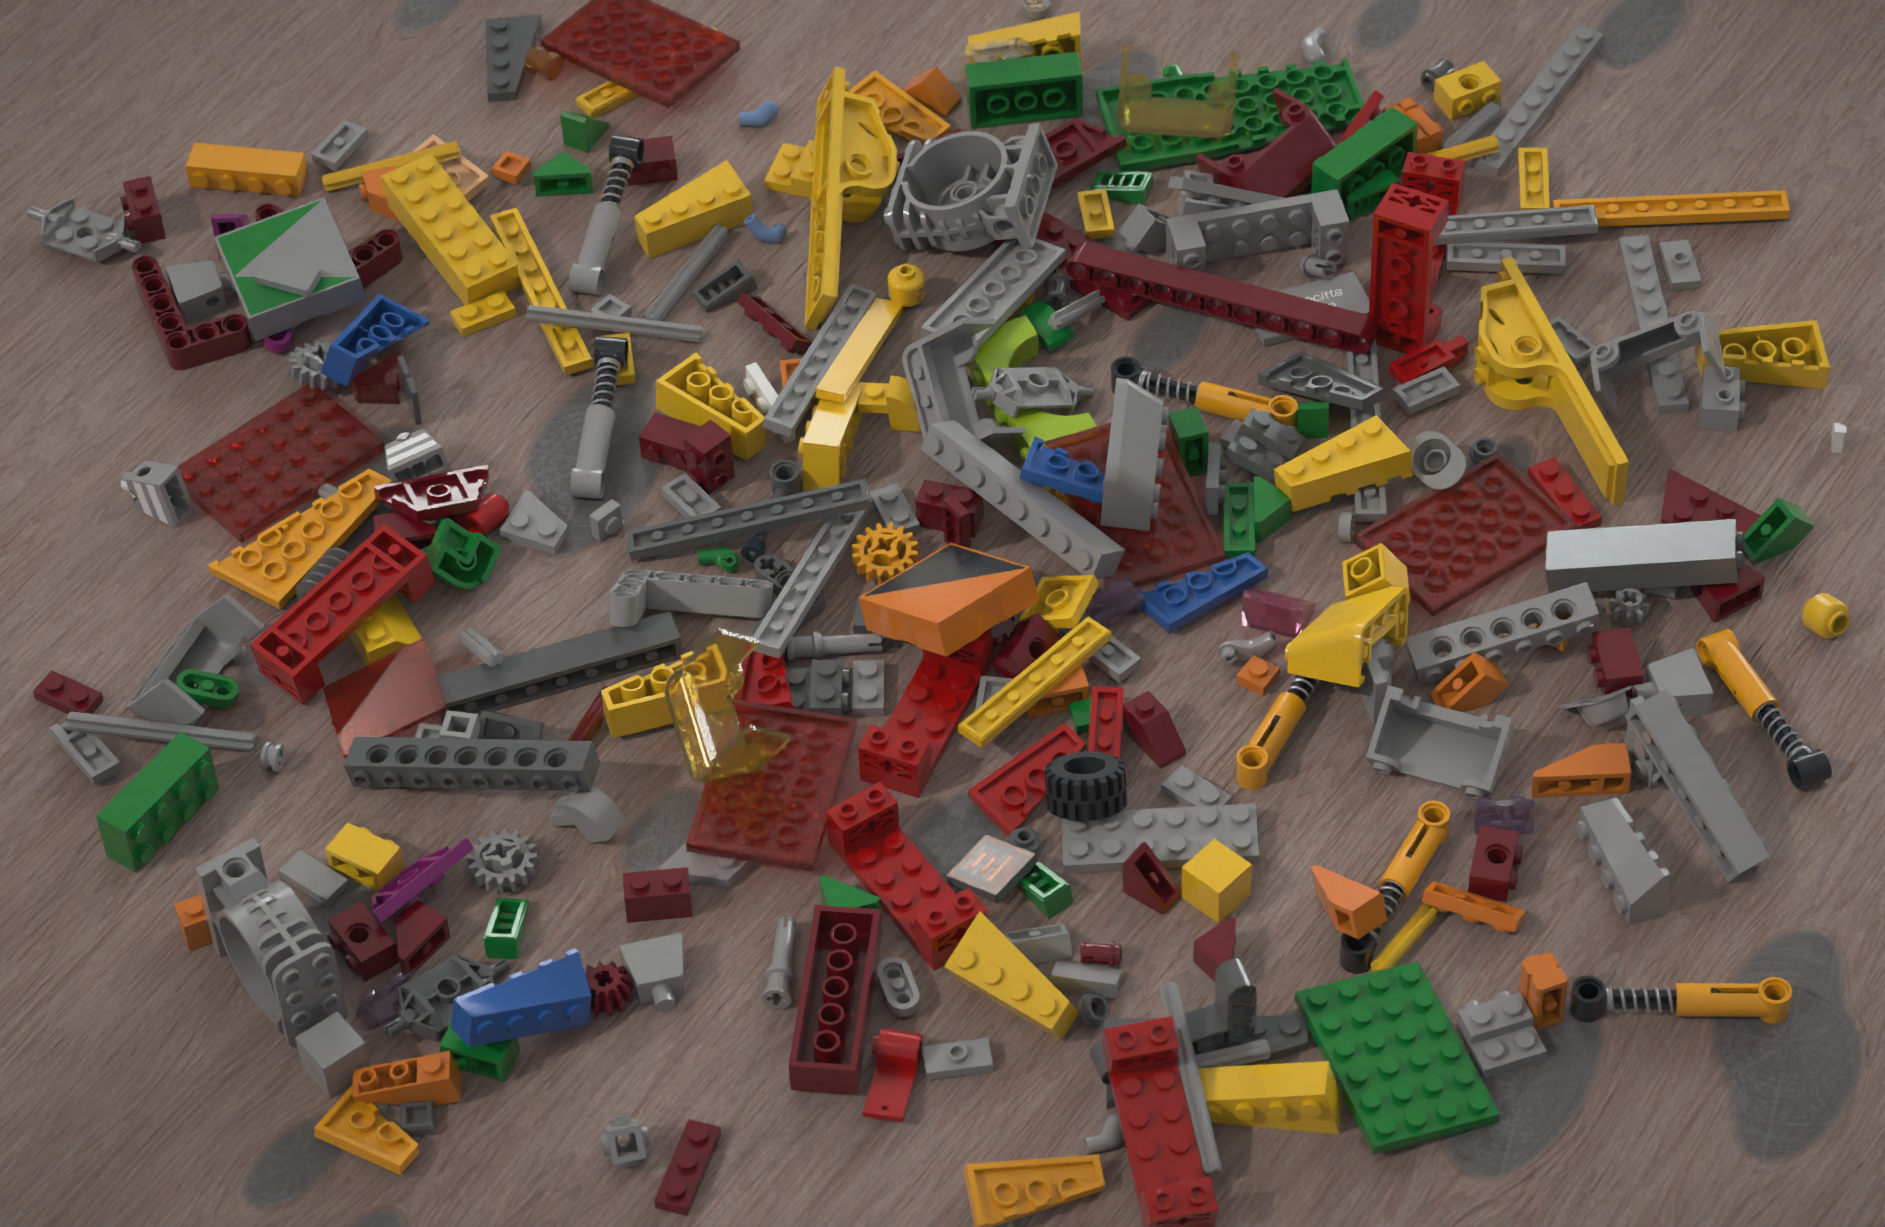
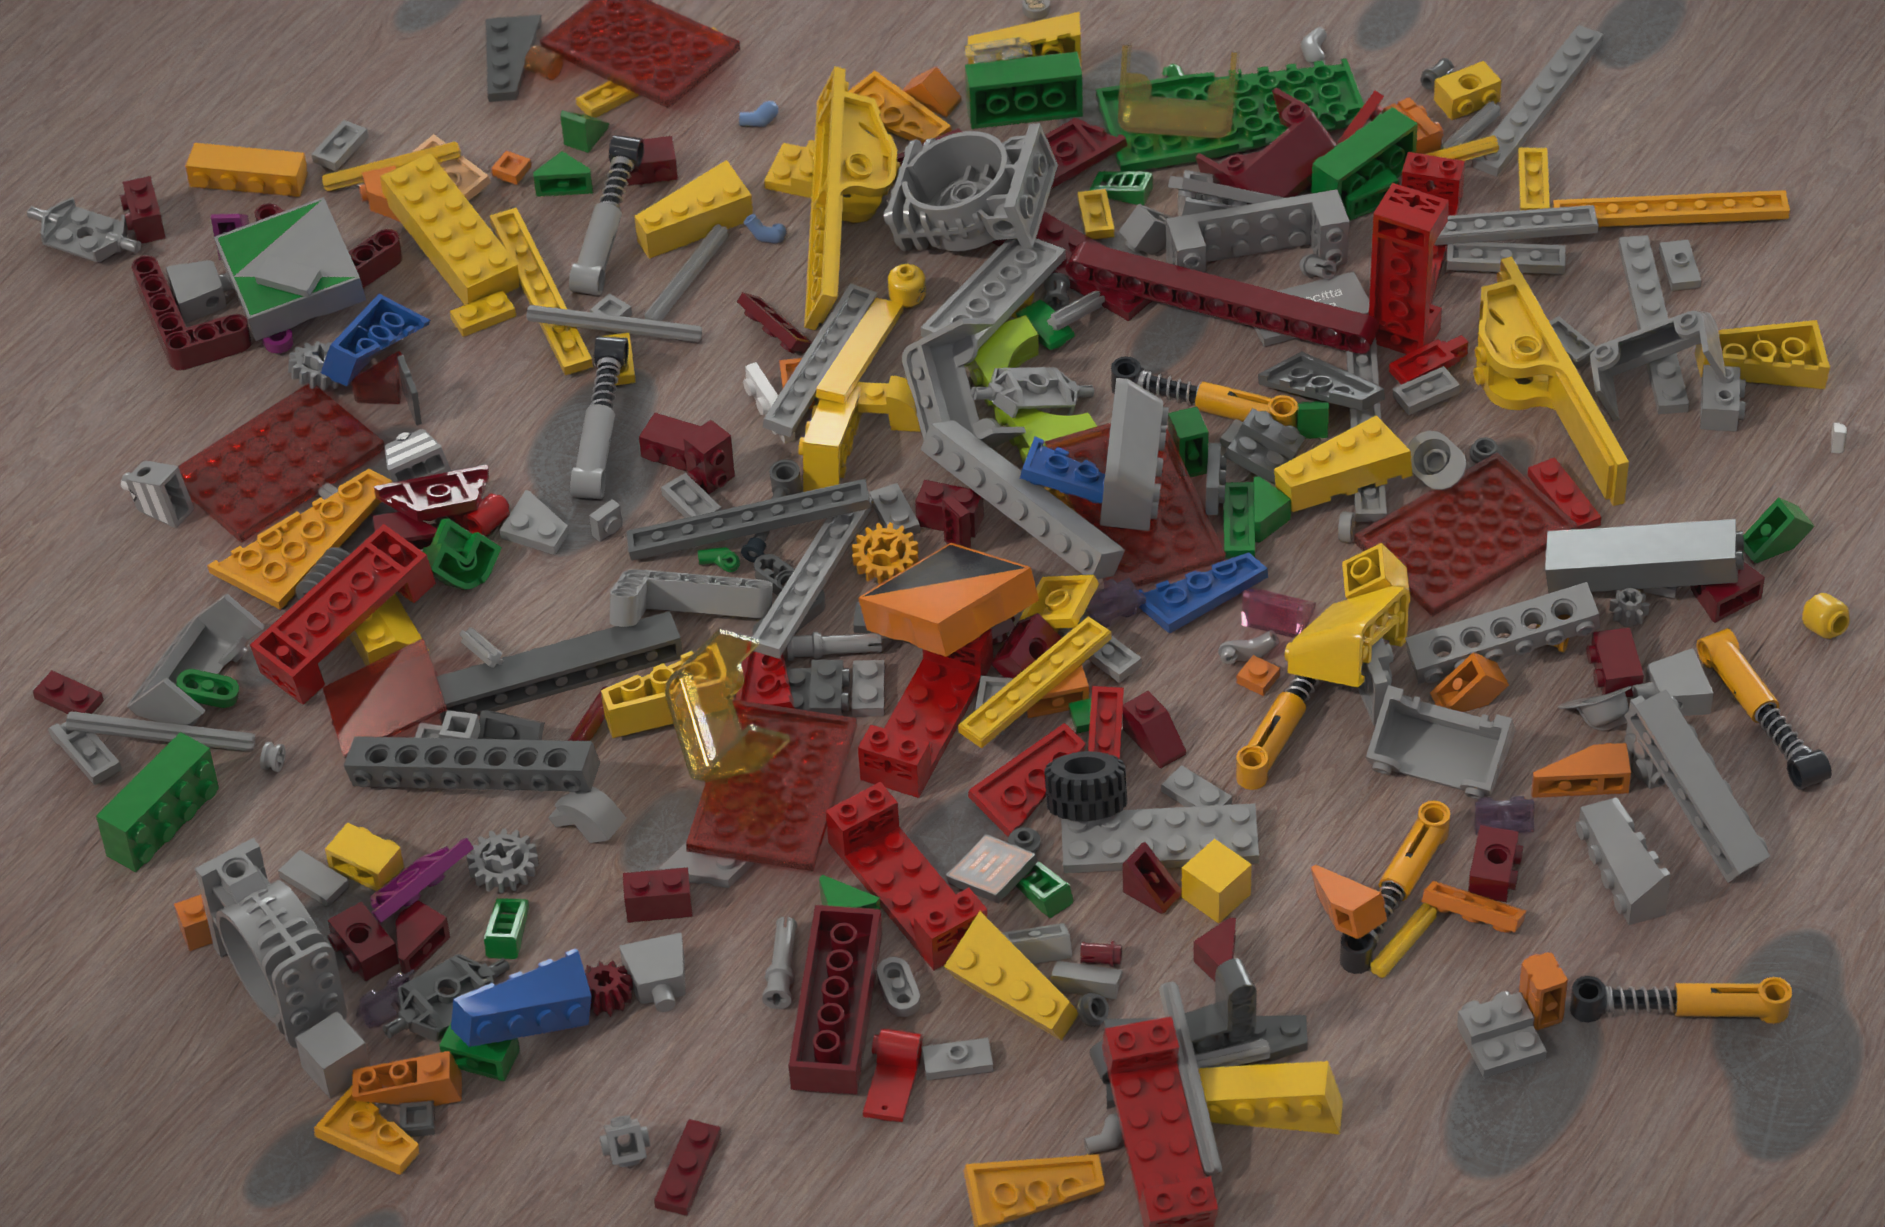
(697, 395): yellow wedge -> none
(726, 276): dark grey slope -> none
(1396, 1057): green plate -> none
(1693, 502): dark red wing -> none

